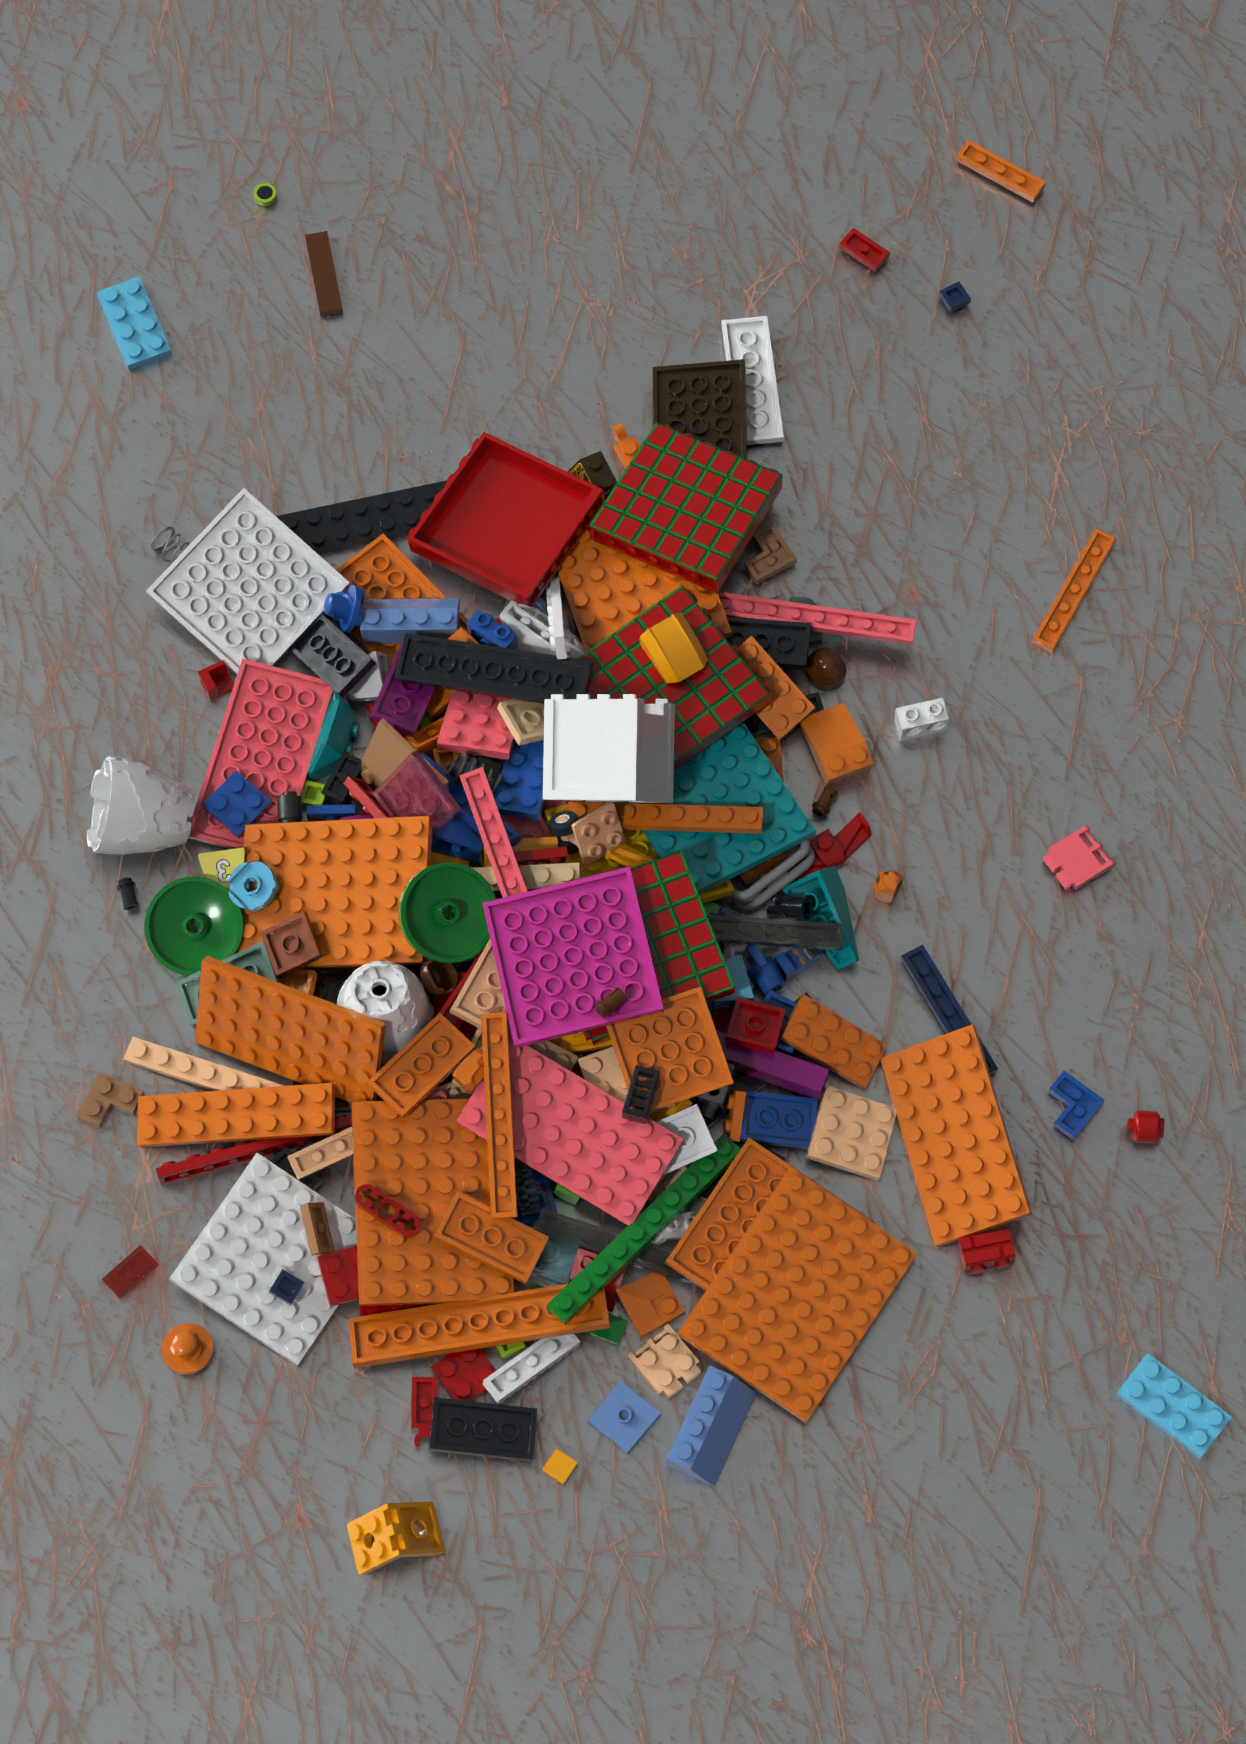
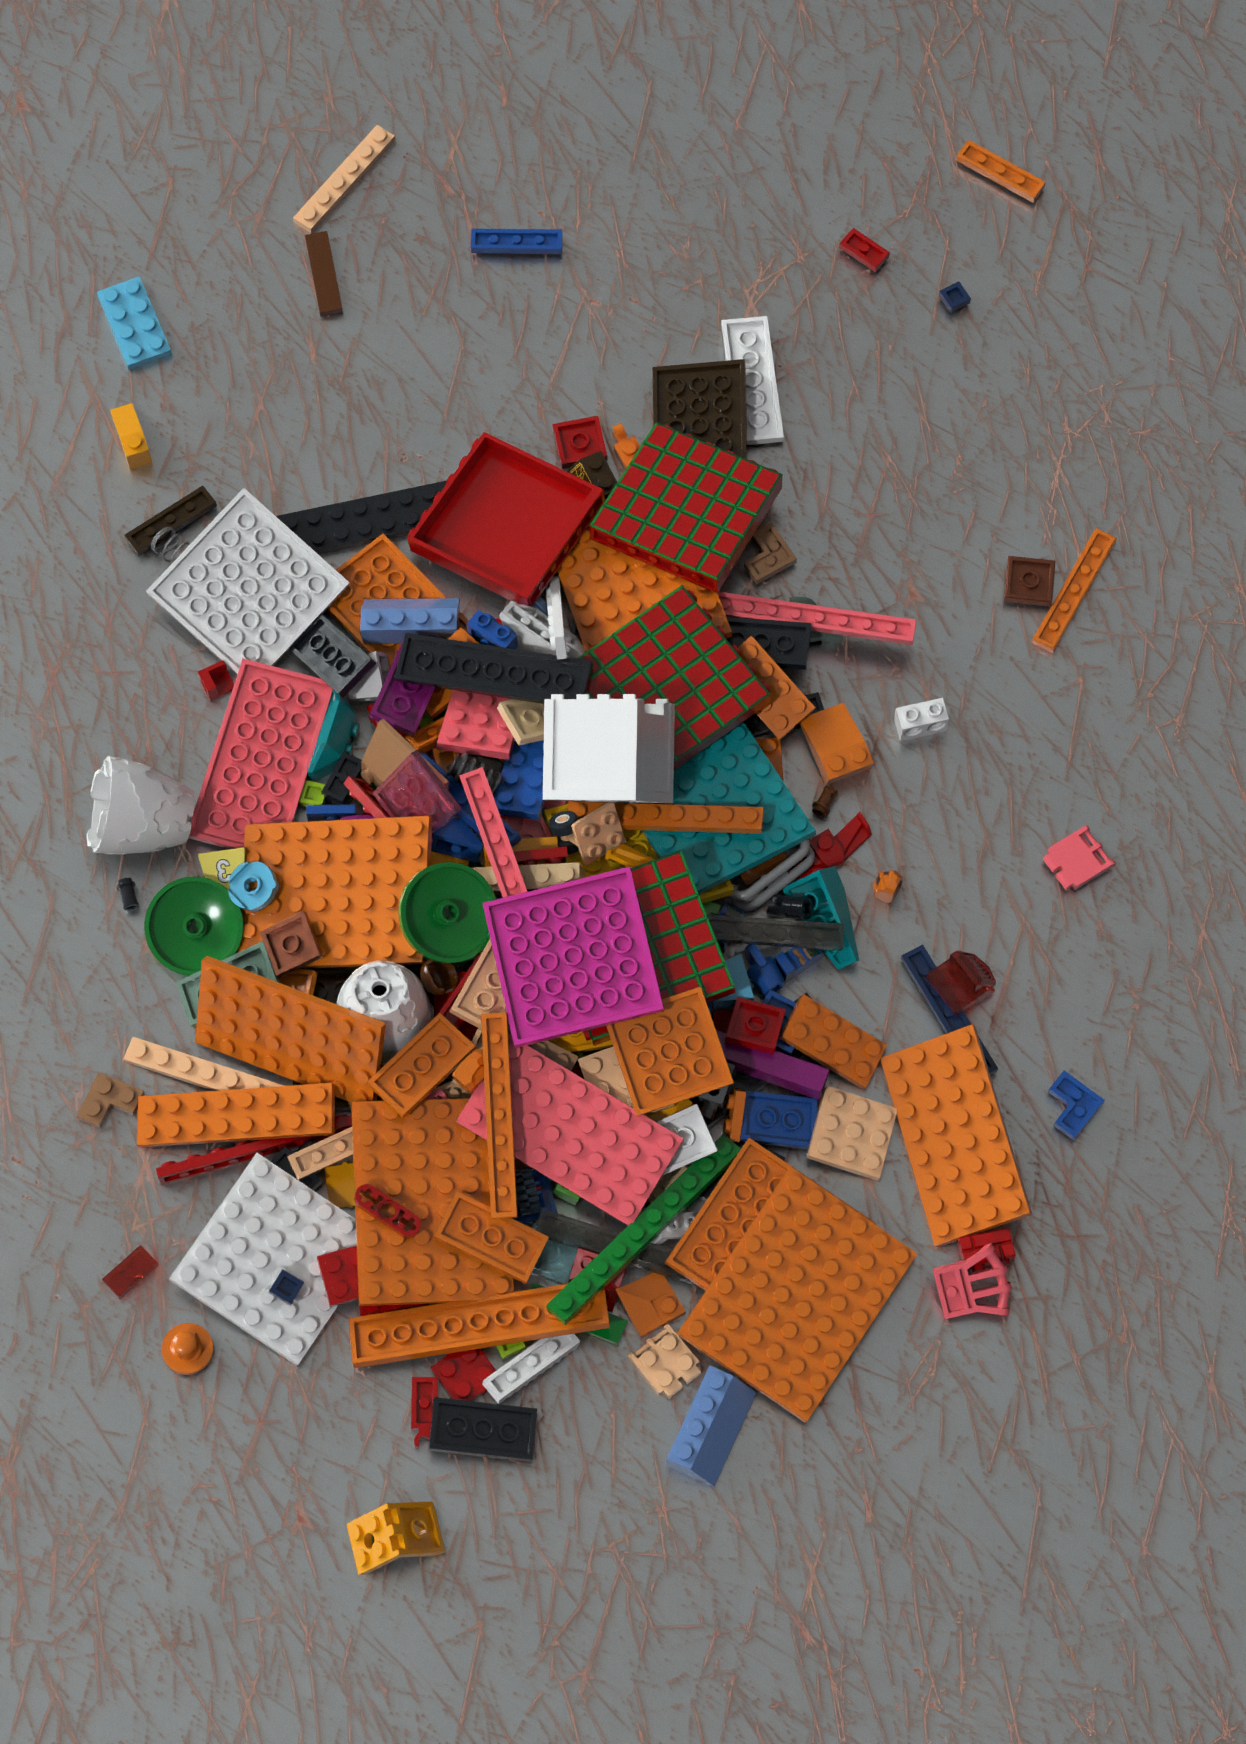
(131, 436): none -> light orange slope
(177, 516): none -> dark brown plate
(236, 804): blue plate -> none
(265, 194): lime tile -> none
(289, 807): pearl dark grey brick -> none
(317, 1228): medium nougat plate -> none
(341, 1185): none -> light orange piece
(344, 179): none -> light nougat plate
(345, 607): blue plate -> none
(517, 241): none -> blue plate
(559, 1467): light orange tile -> none
(578, 440): none -> red plate
(610, 1003): reddish brown pin -> none
(624, 1417): medium blue plate -> none
(634, 1115): black slope -> none
(673, 648): light orange slope -> none
(826, 668): reddish brown hat -> none
(956, 1288): none -> coral plate
(962, 980): none -> clear red piece
(1029, 581): none -> copper plate
(1146, 1127): red head -> none
(1173, 1405): medium azure plate -> none

